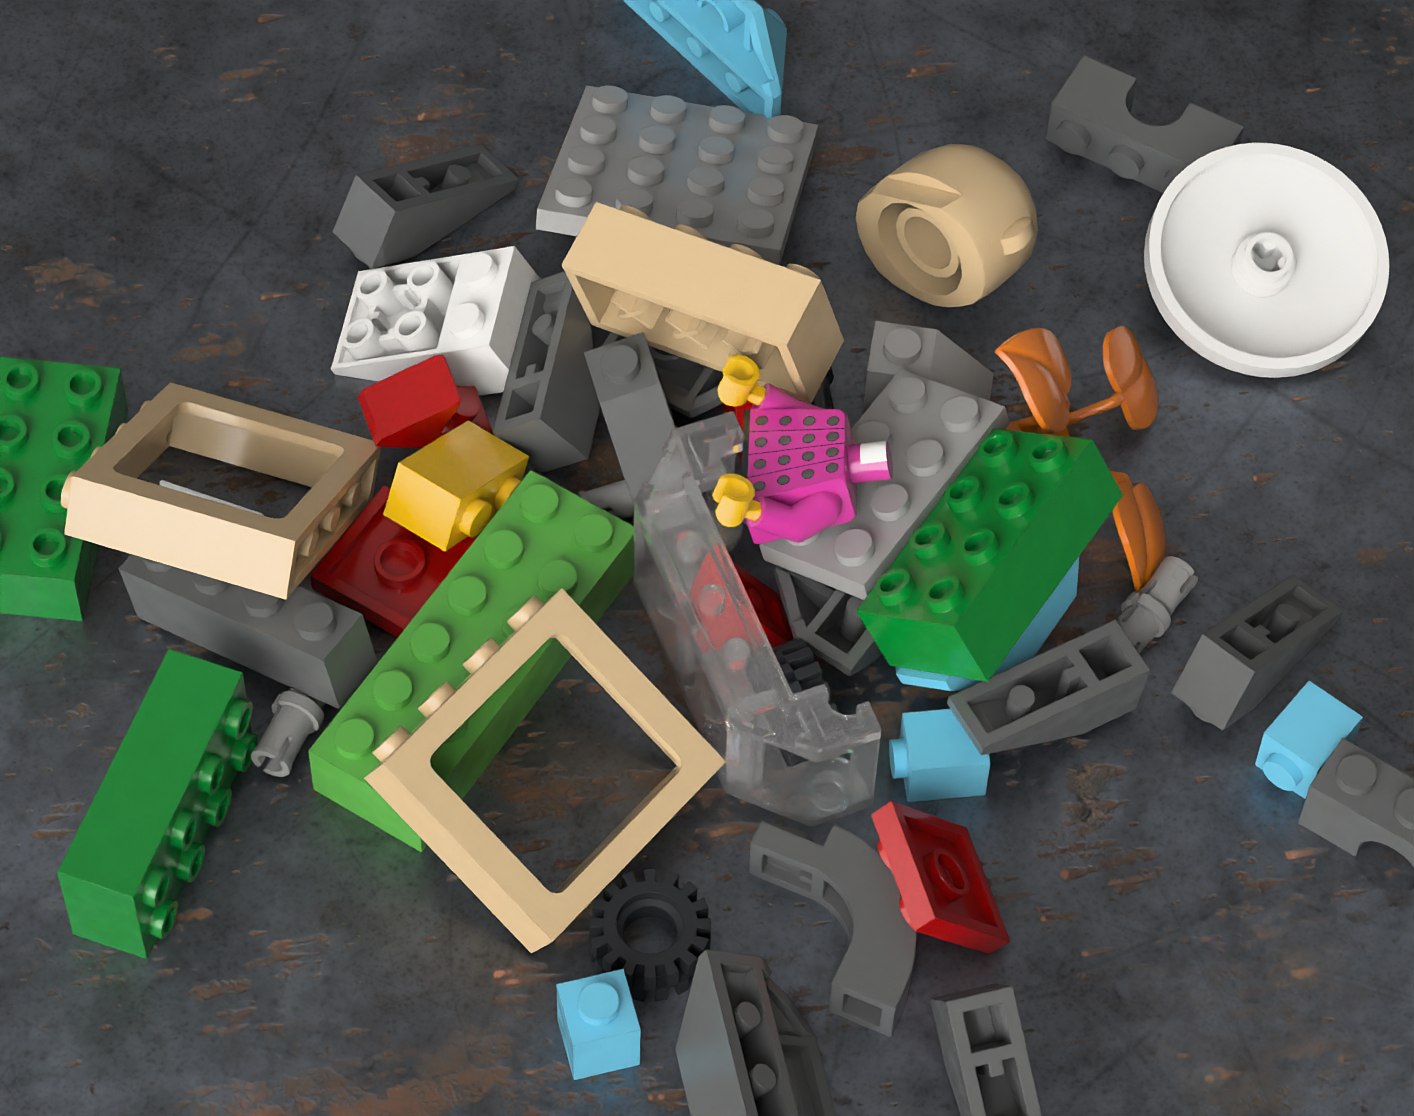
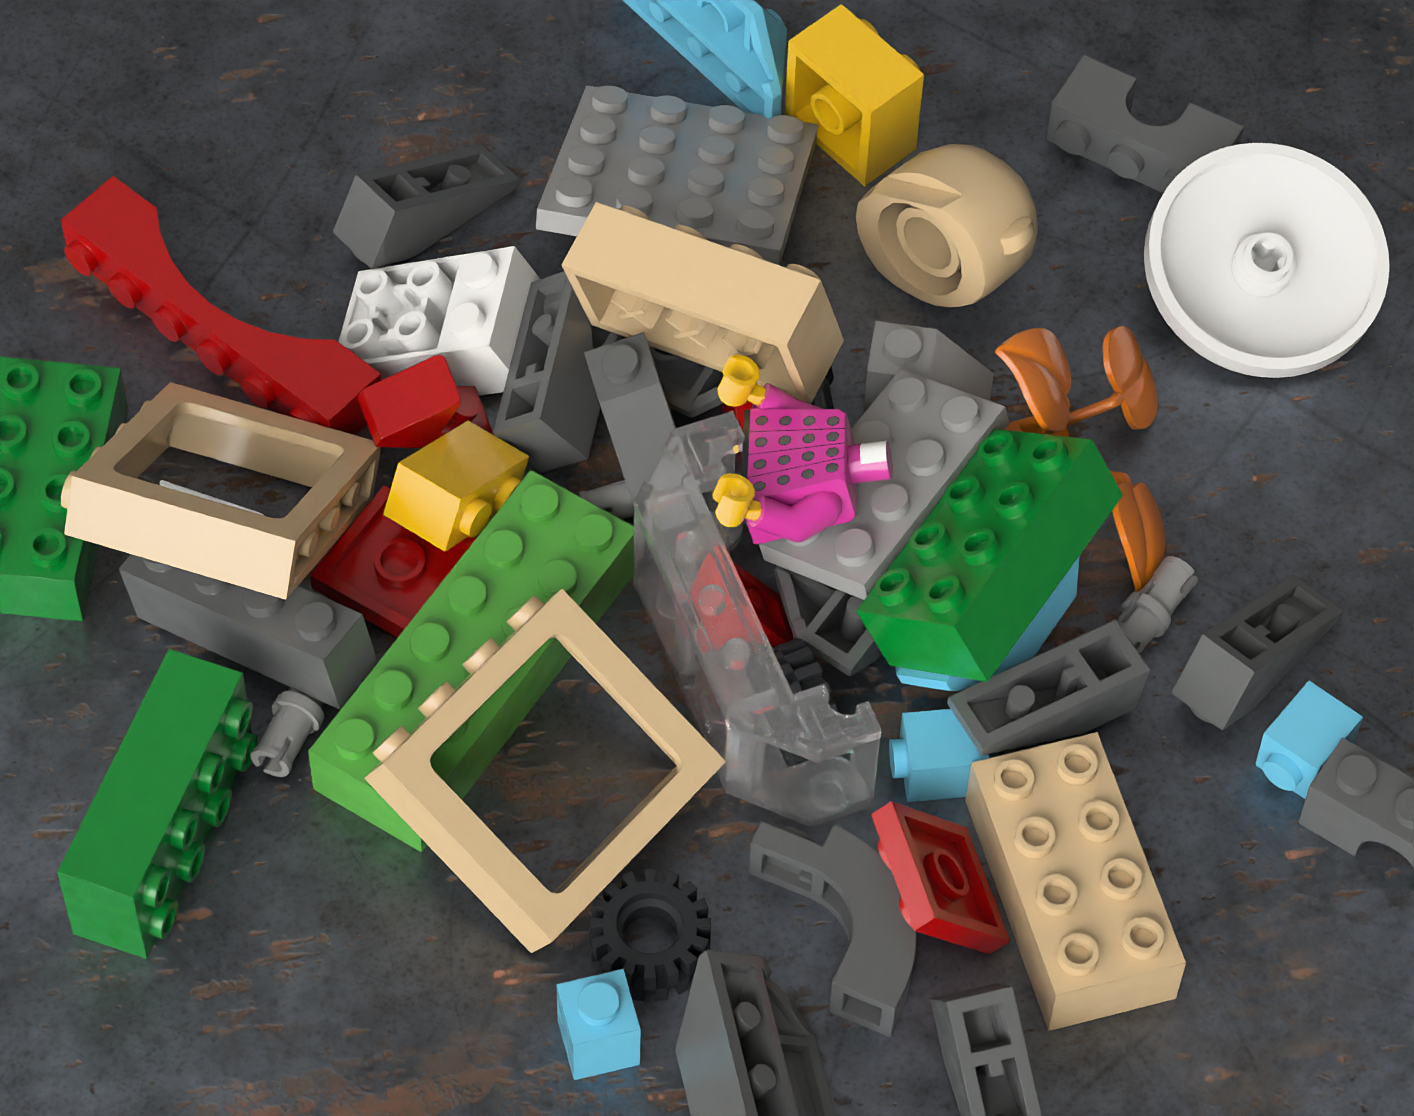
(121, 244): none -> red arch
(856, 93): none -> yellow brick
(1074, 881): none -> tan brick

